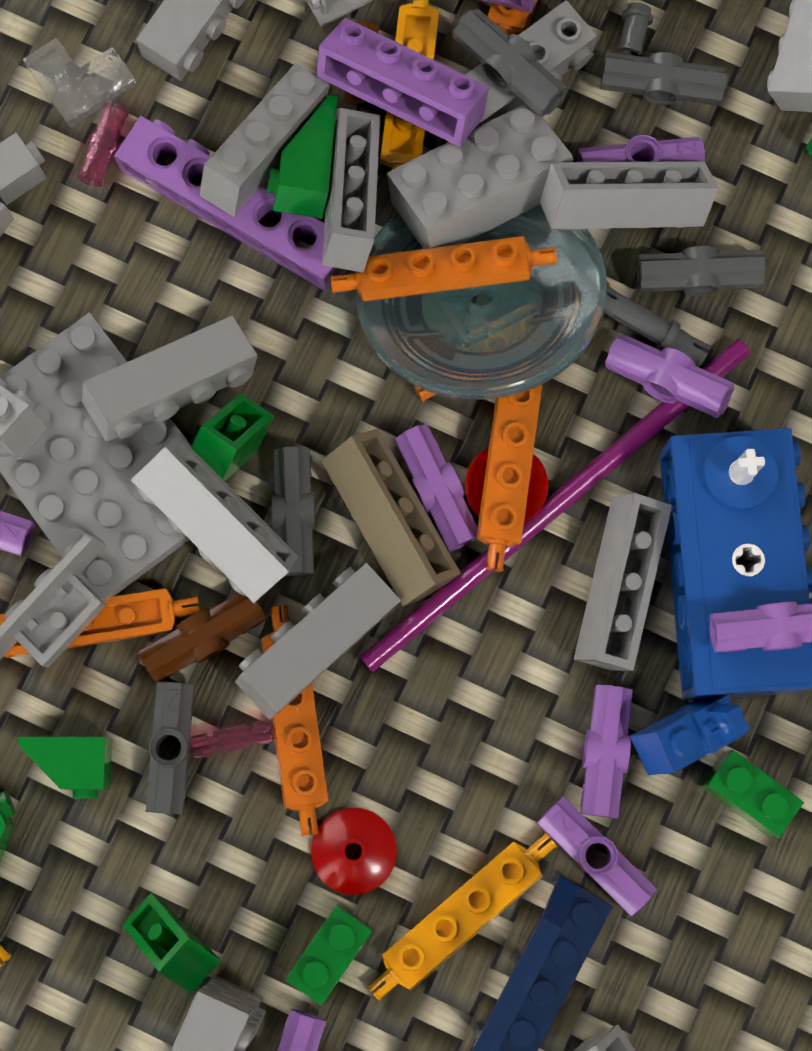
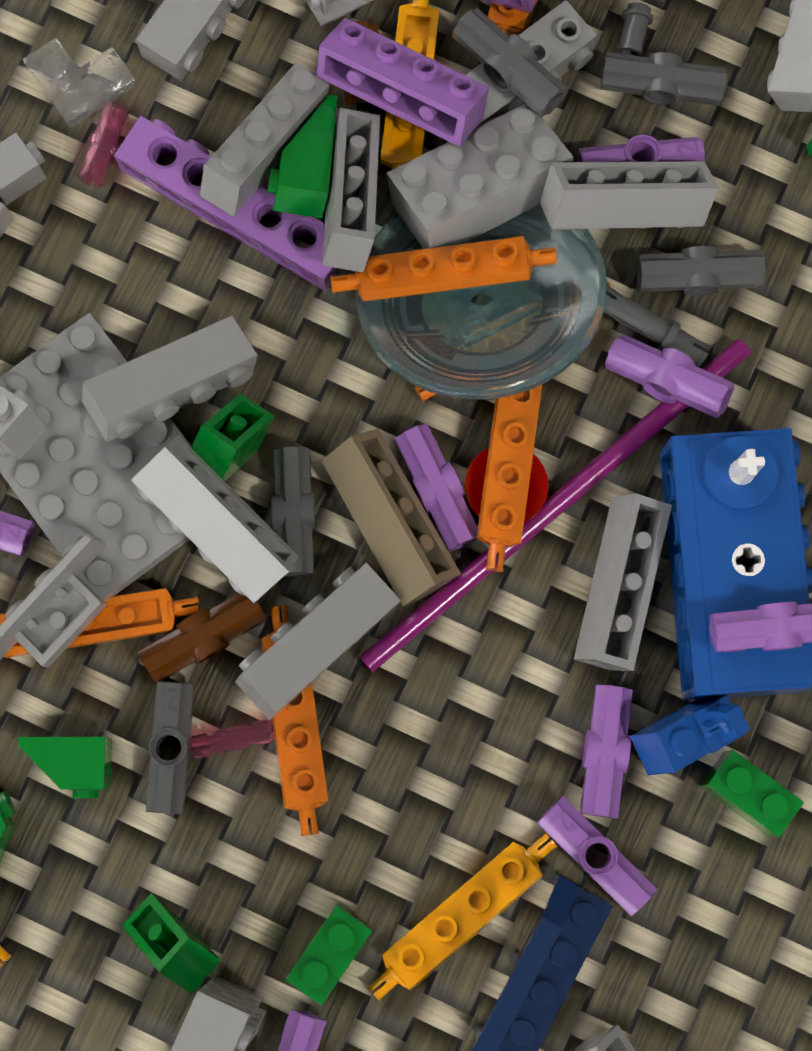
(377, 855): red dish -> none

